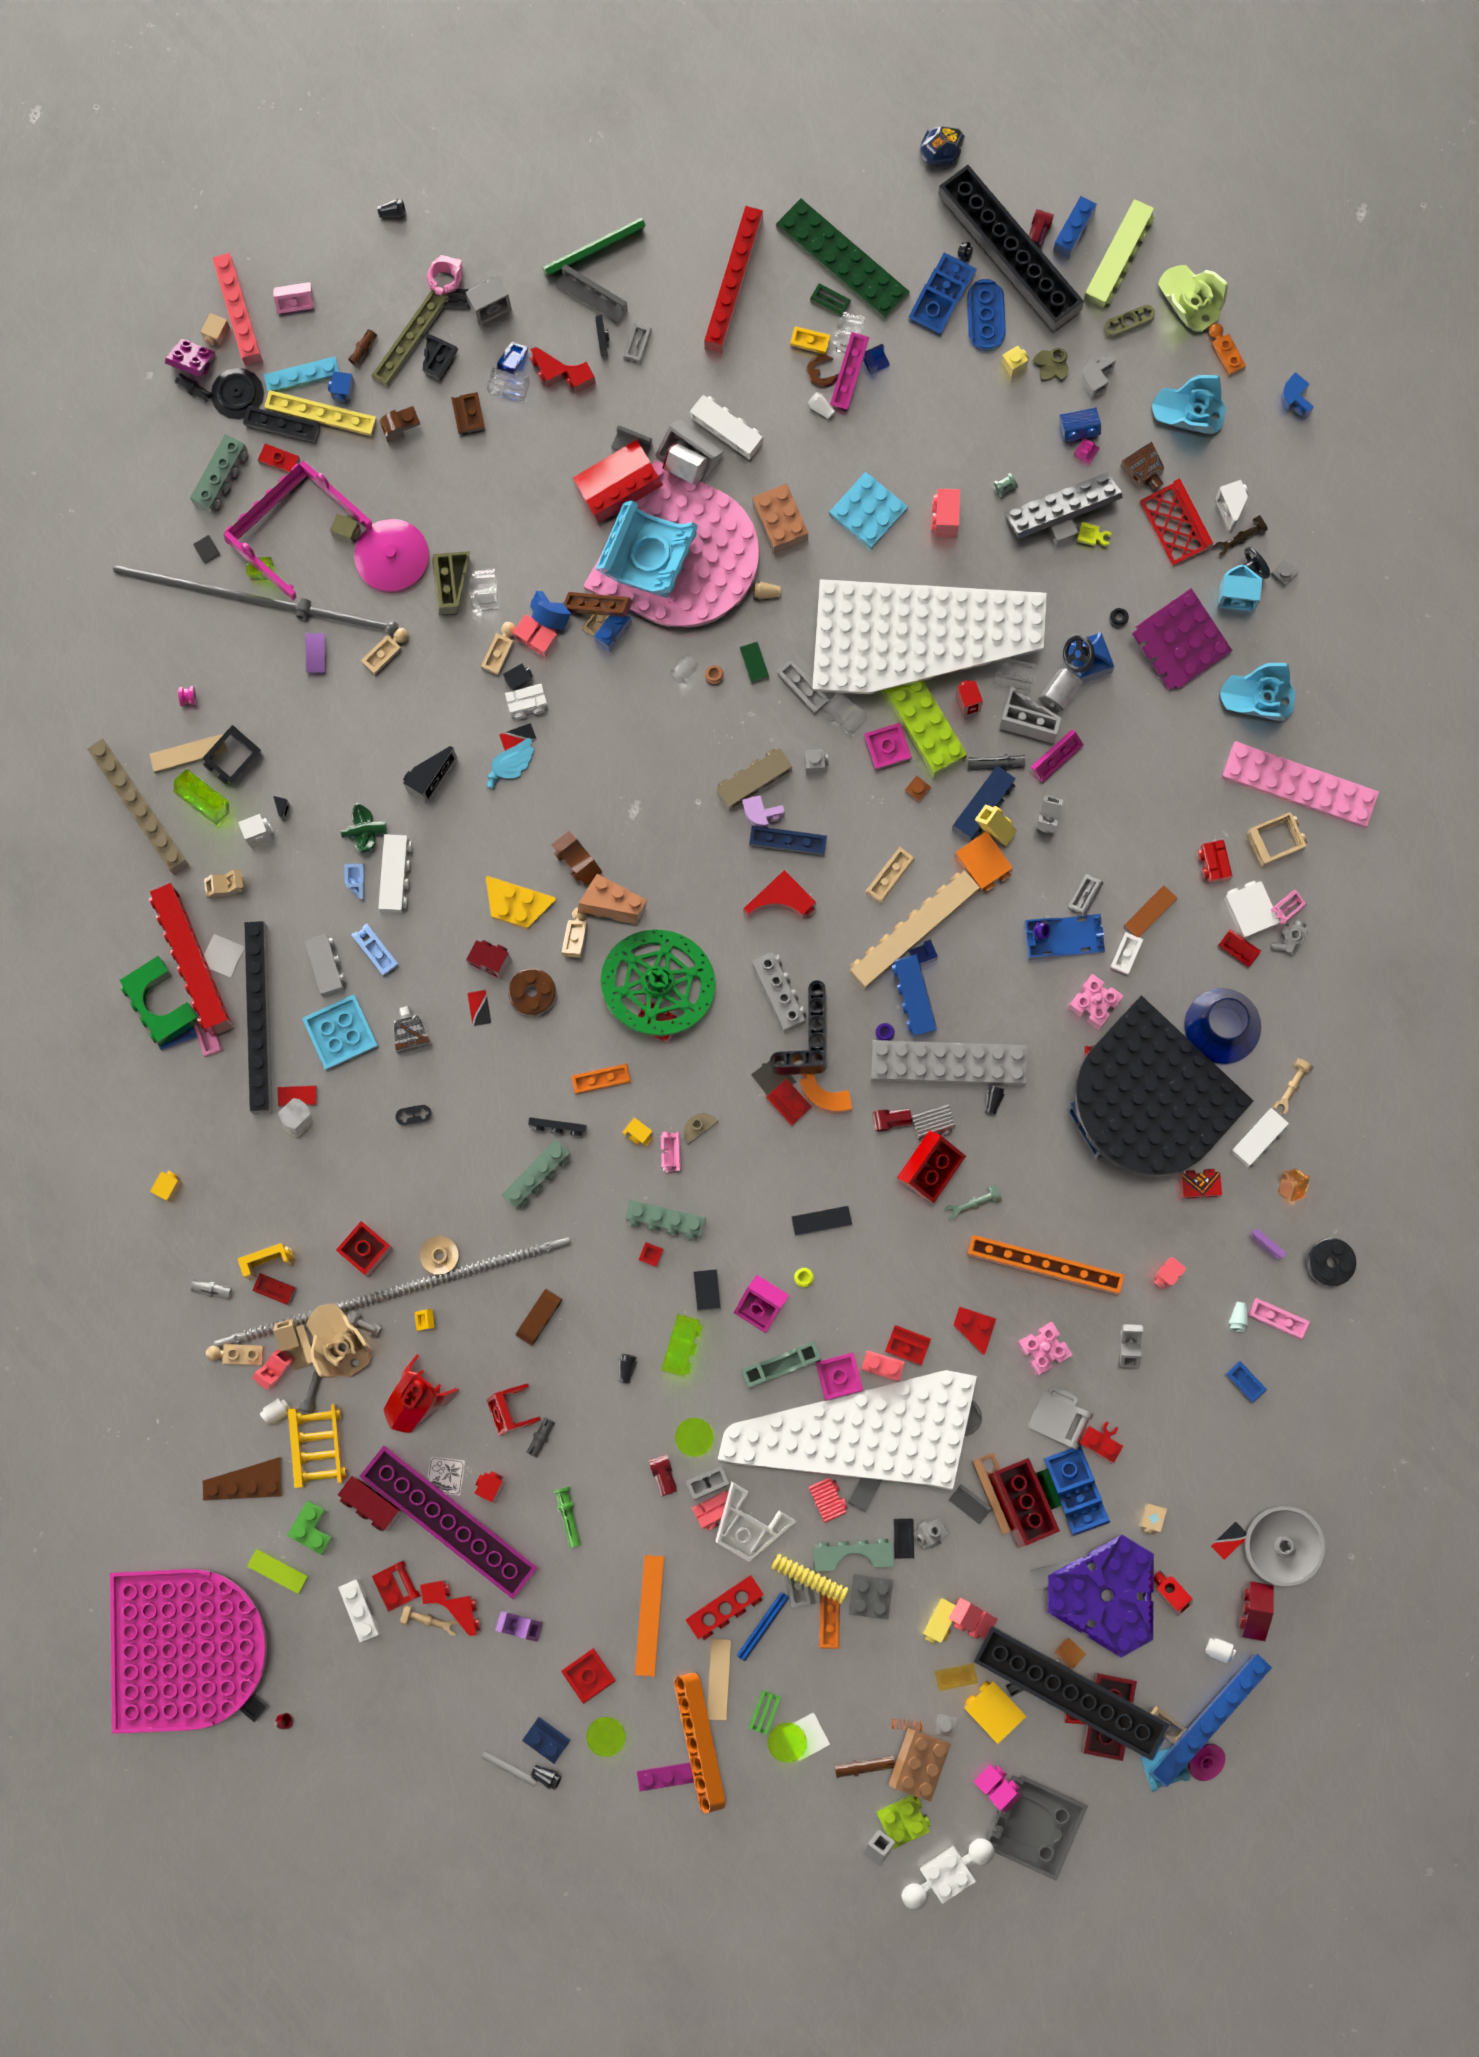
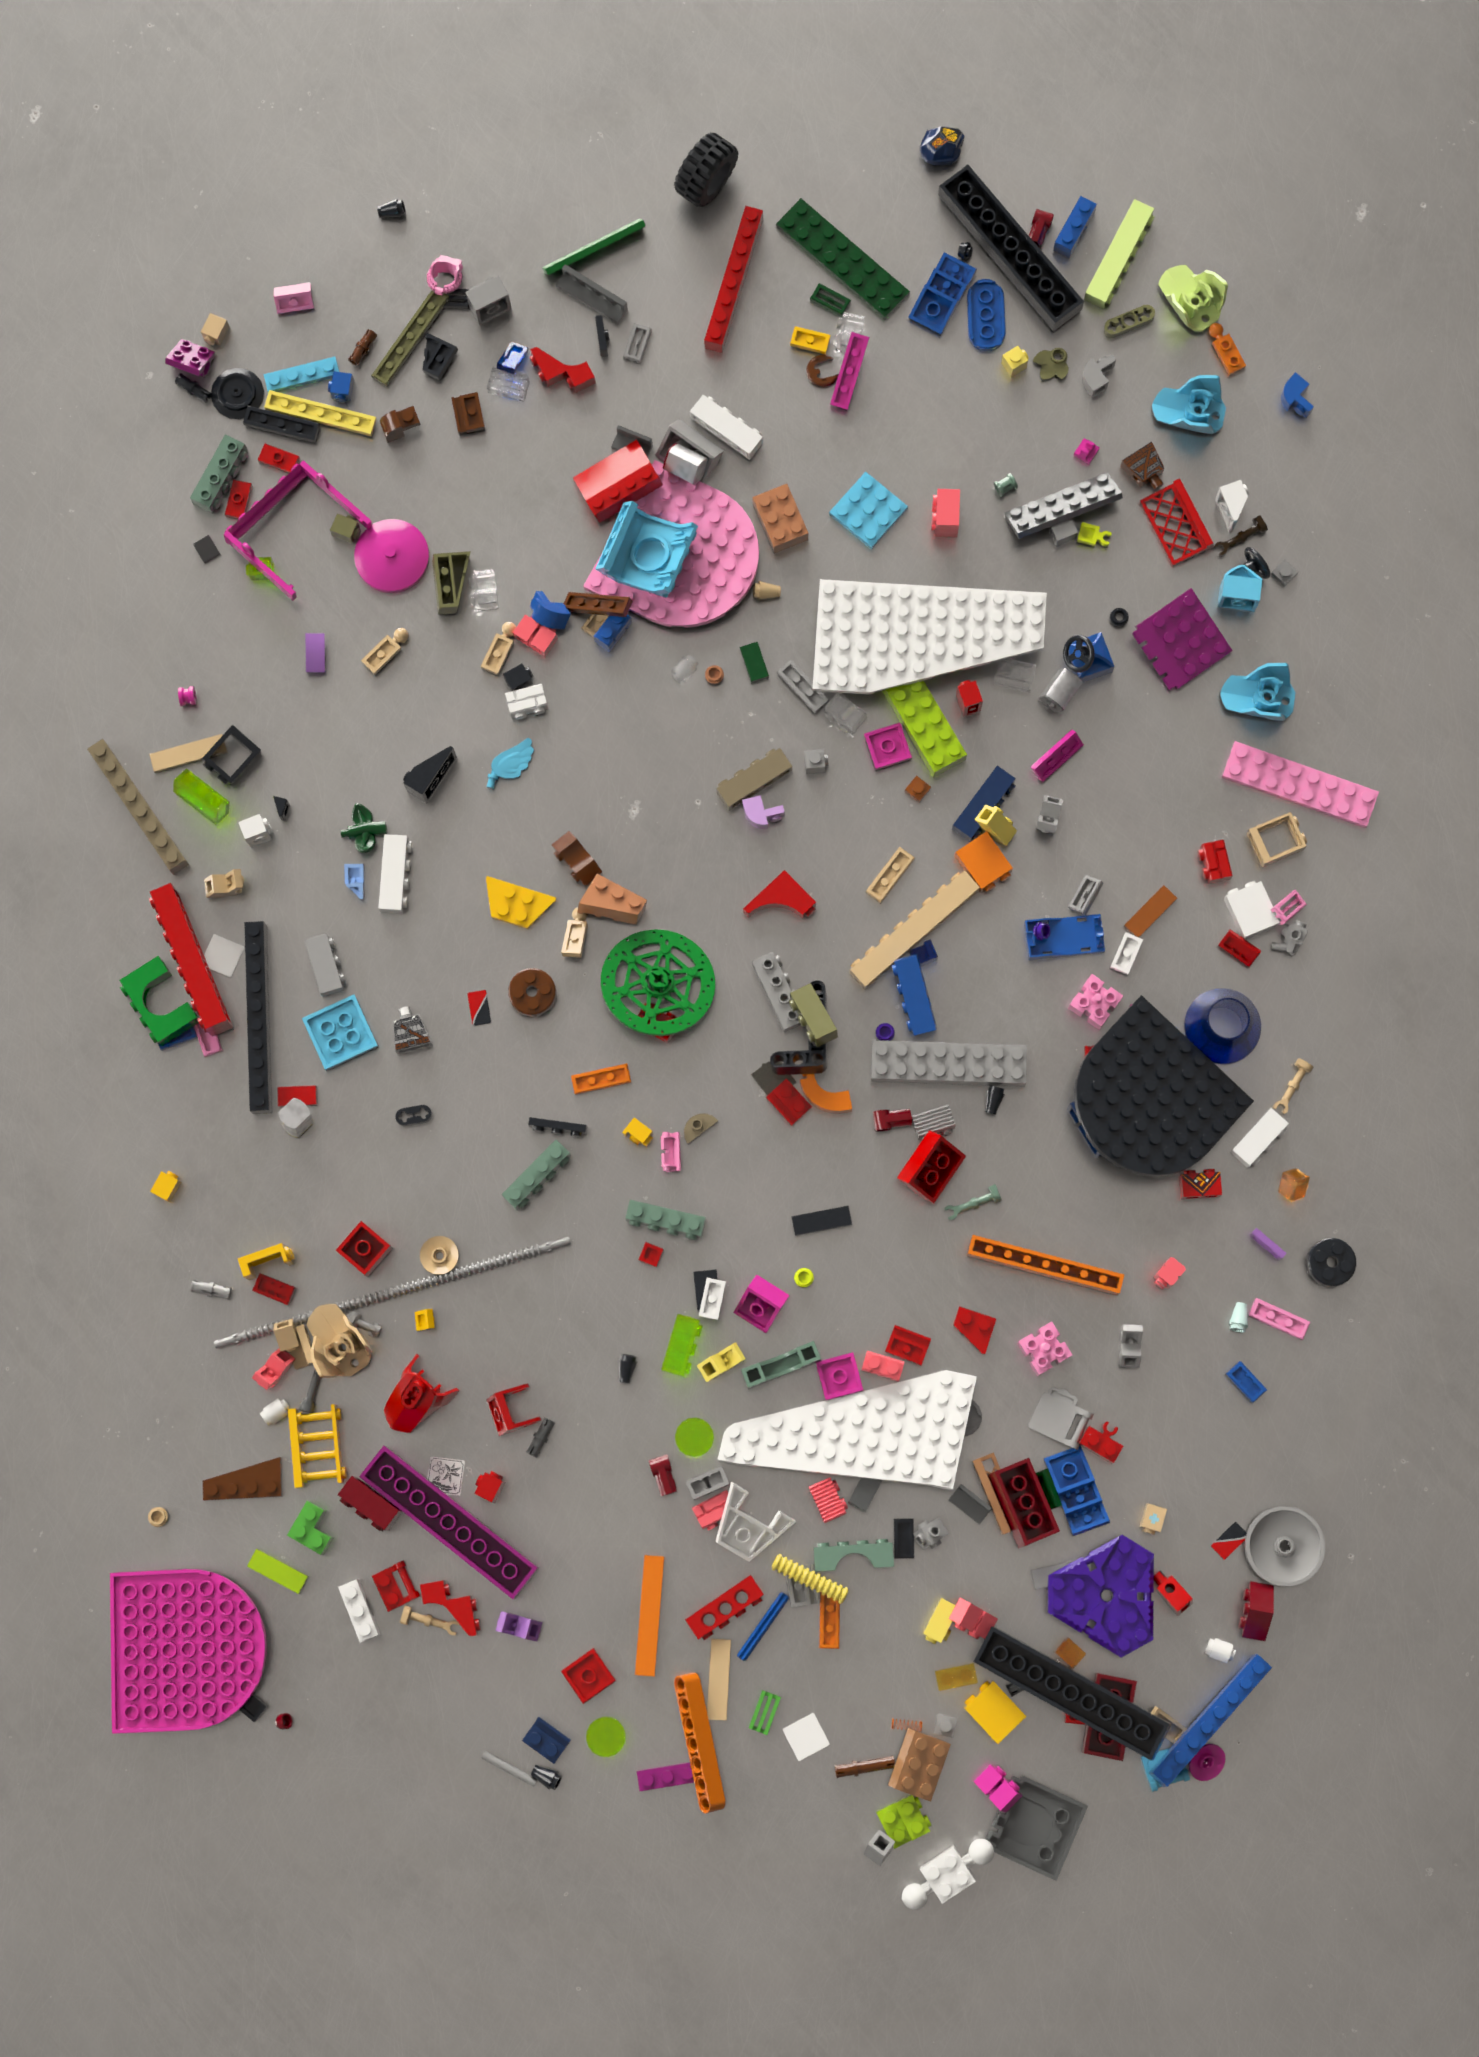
(158, 1517): none -> tan plate
(236, 1354): tan plate -> none
(237, 309): coral brick -> none
(238, 499): none -> red plate
(302, 609): dark grey bar -> none
(375, 950): light blue plate -> none
(489, 958): dark red brick -> none
(515, 736): sticker -> none
(538, 1317): reddish brown beam -> none
(565, 1506): bright green pin -> none
(706, 169): none -> black tyre
(712, 1298): none -> white plate
(721, 1362): none -> light yellow brick
(787, 1742): clear neon green tile -> none
(788, 840): dark blue plate -> none
(813, 1015): none -> olive brick
(820, 405): white cone -> none
(871, 1597): dark grey brick -> none
(876, 359): clear blue panel -> none
(991, 762): dark grey pin -> none
(1028, 718): light grey wedge -> none
(1080, 424): blue brick -> none

